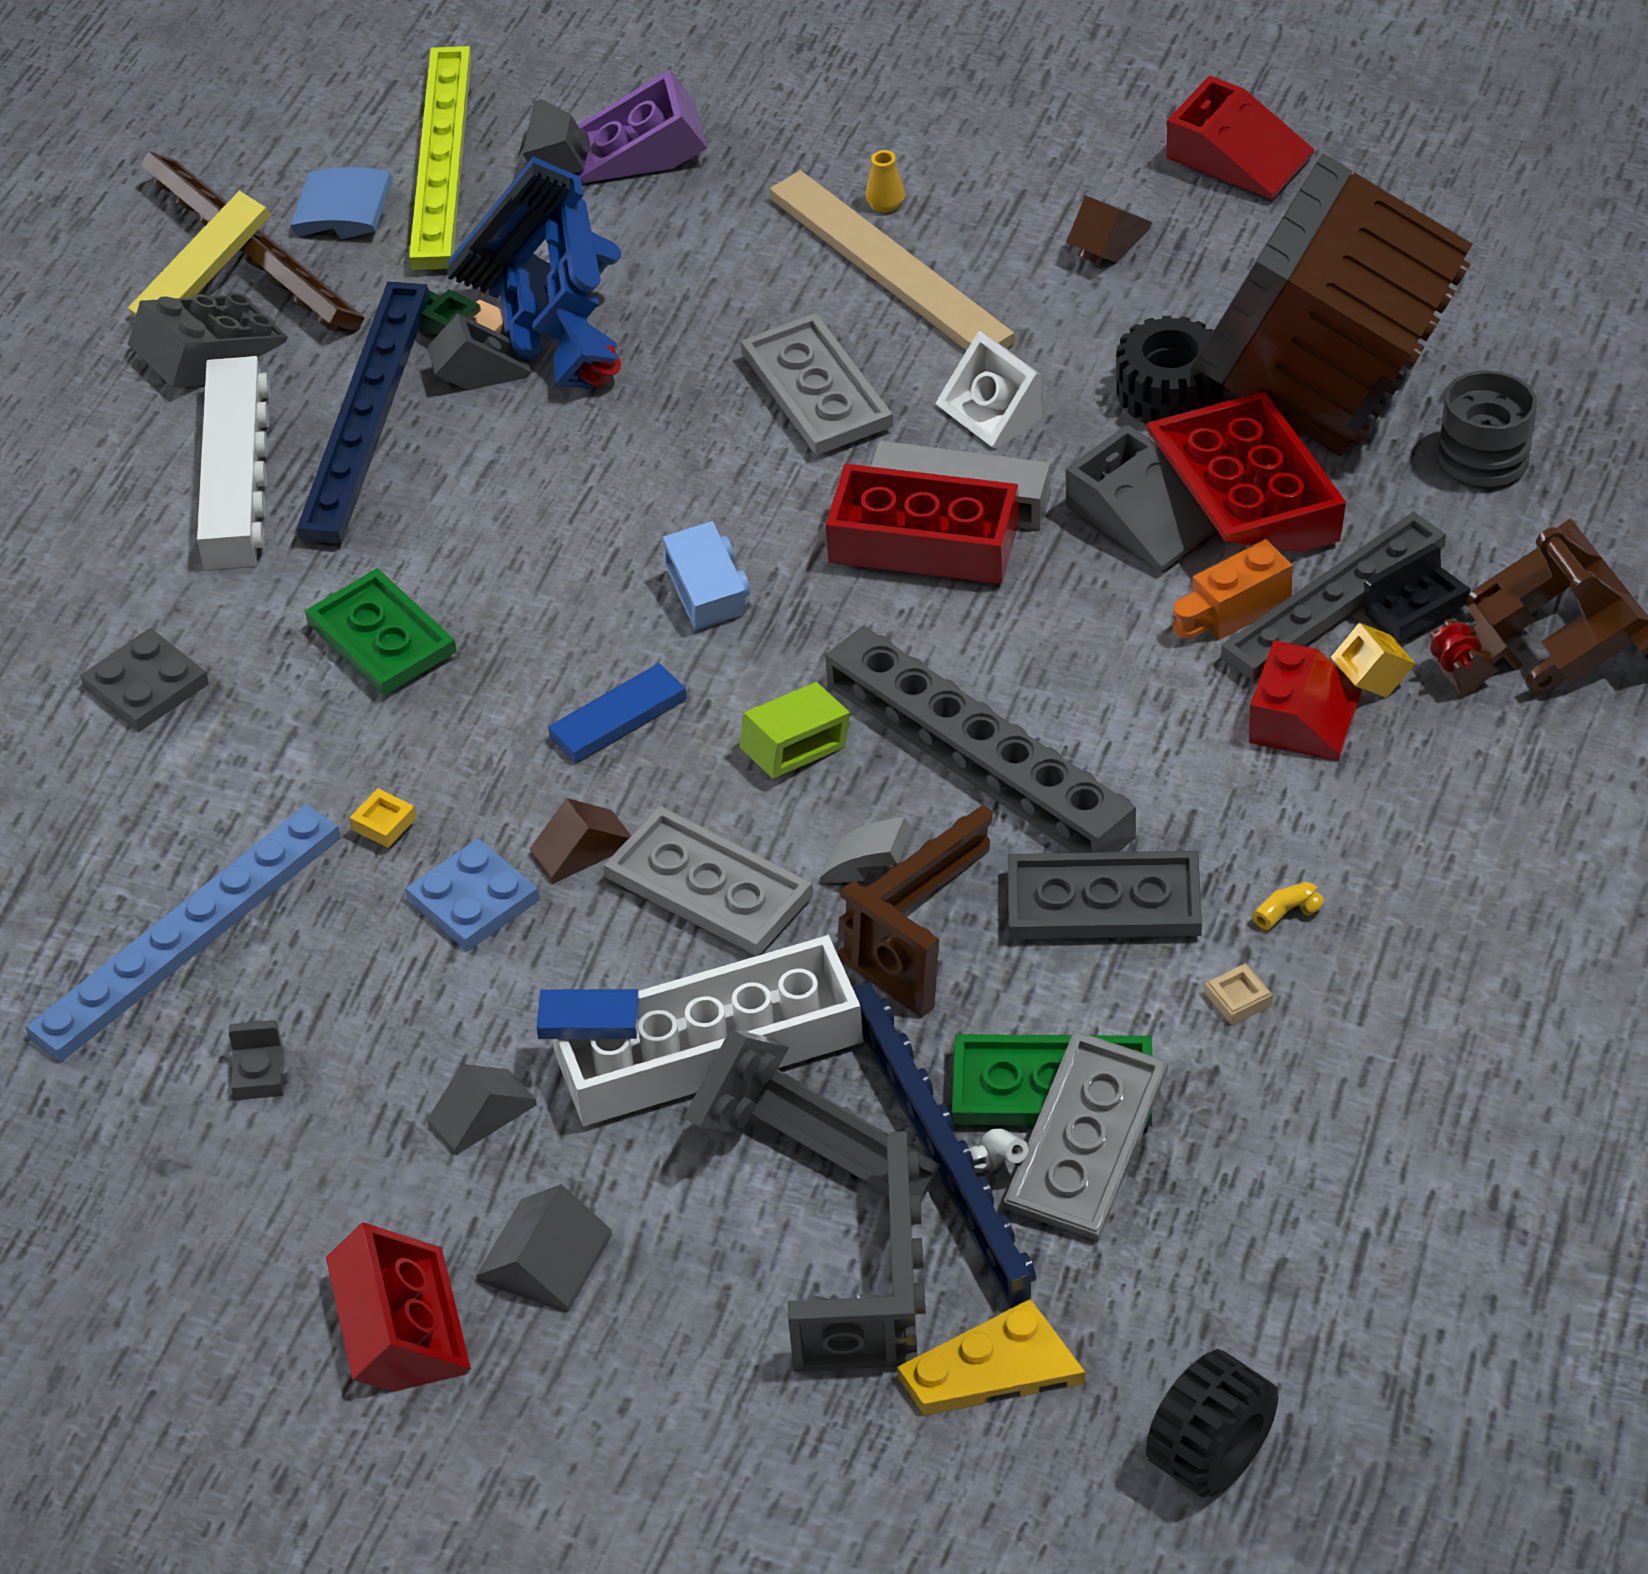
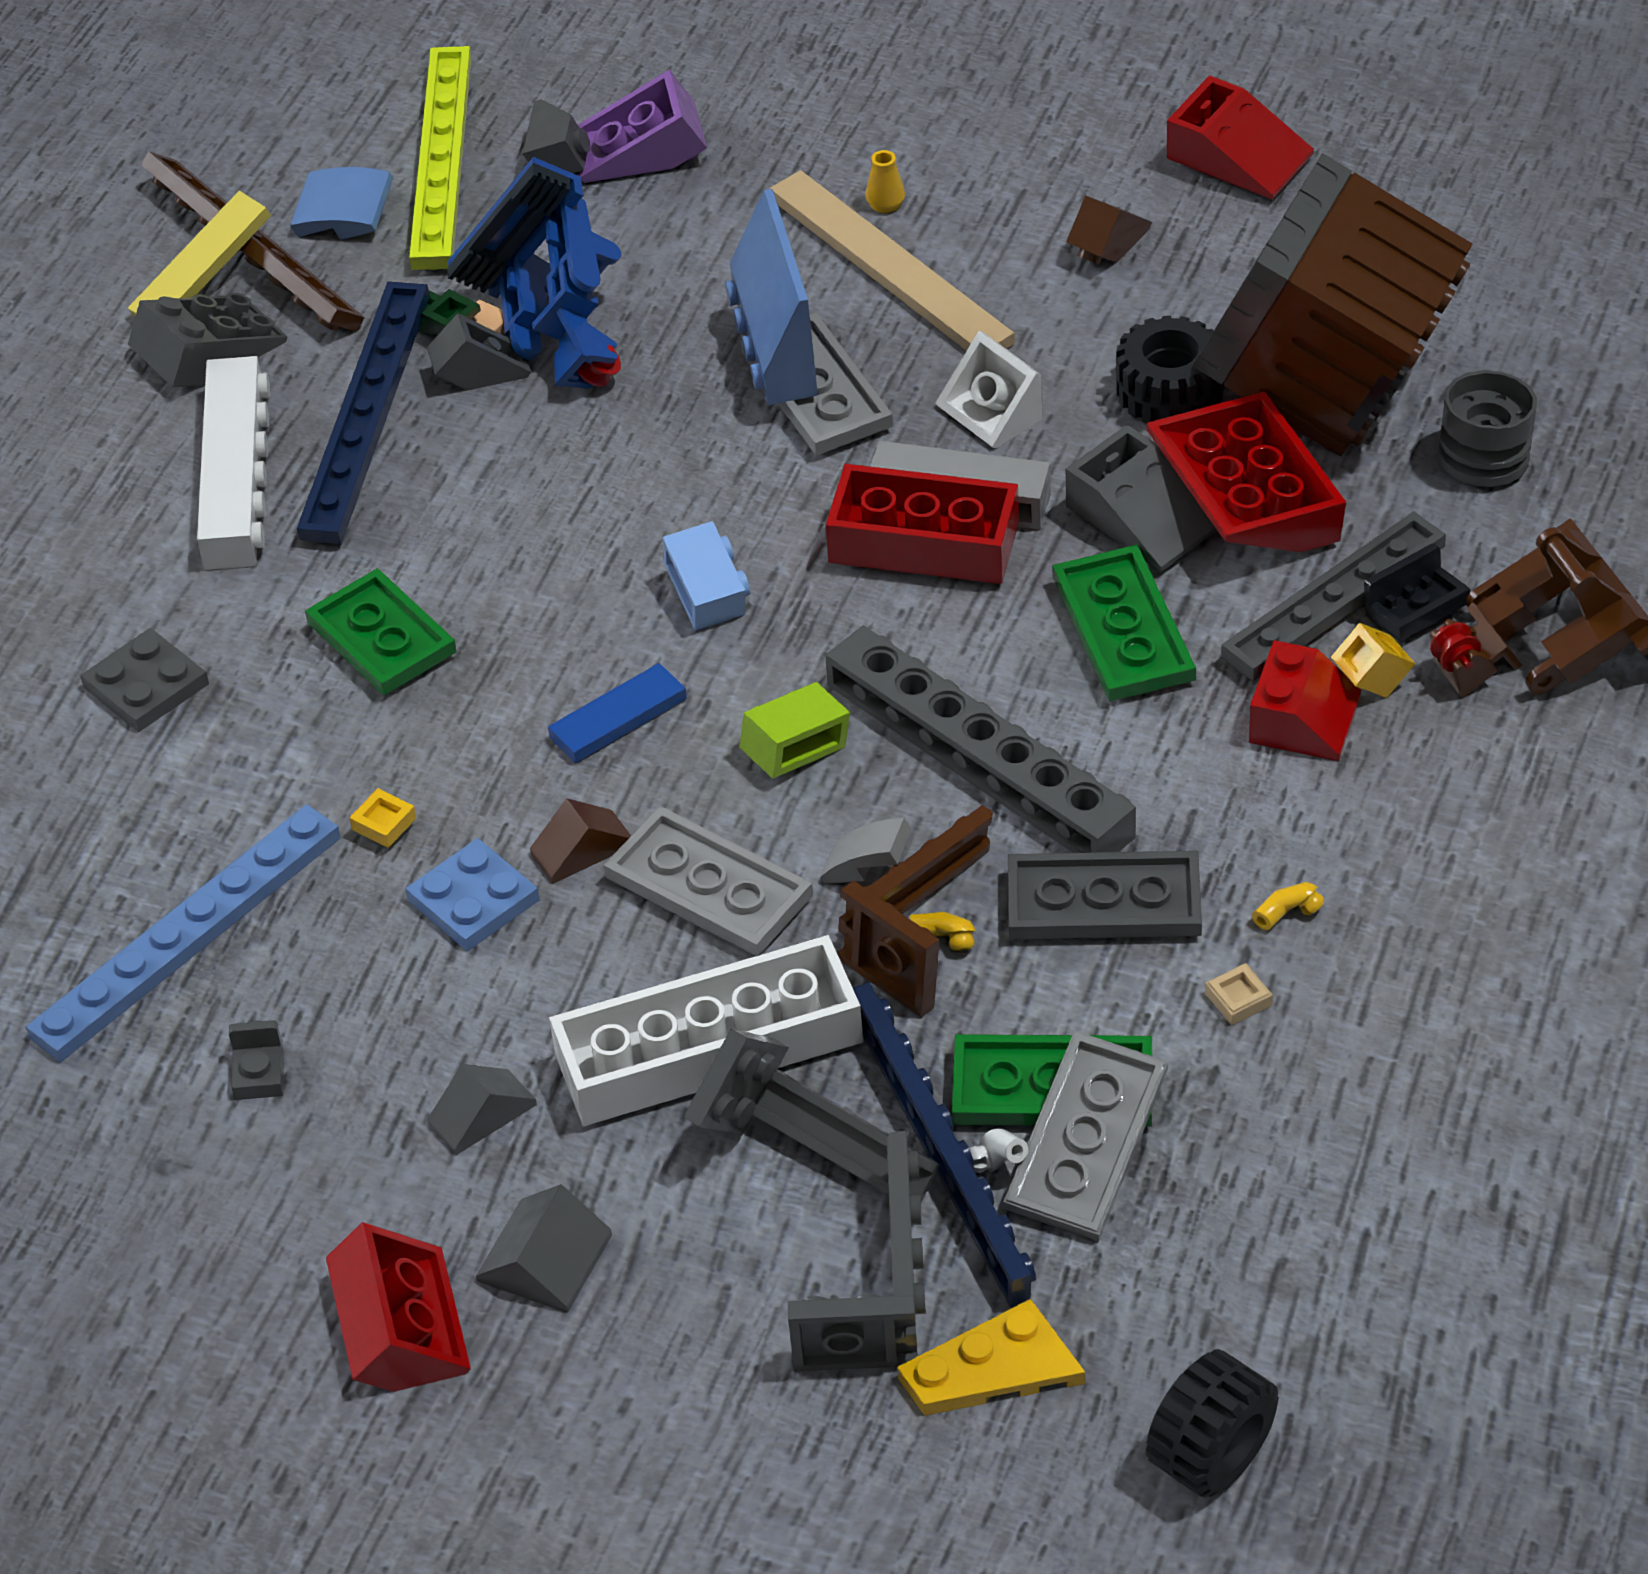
(588, 1014): blue tile -> none
(772, 308): none -> medium blue slope
(944, 924): none -> yellow arm
(1123, 623): none -> green plate
(1234, 593): orange brick -> none

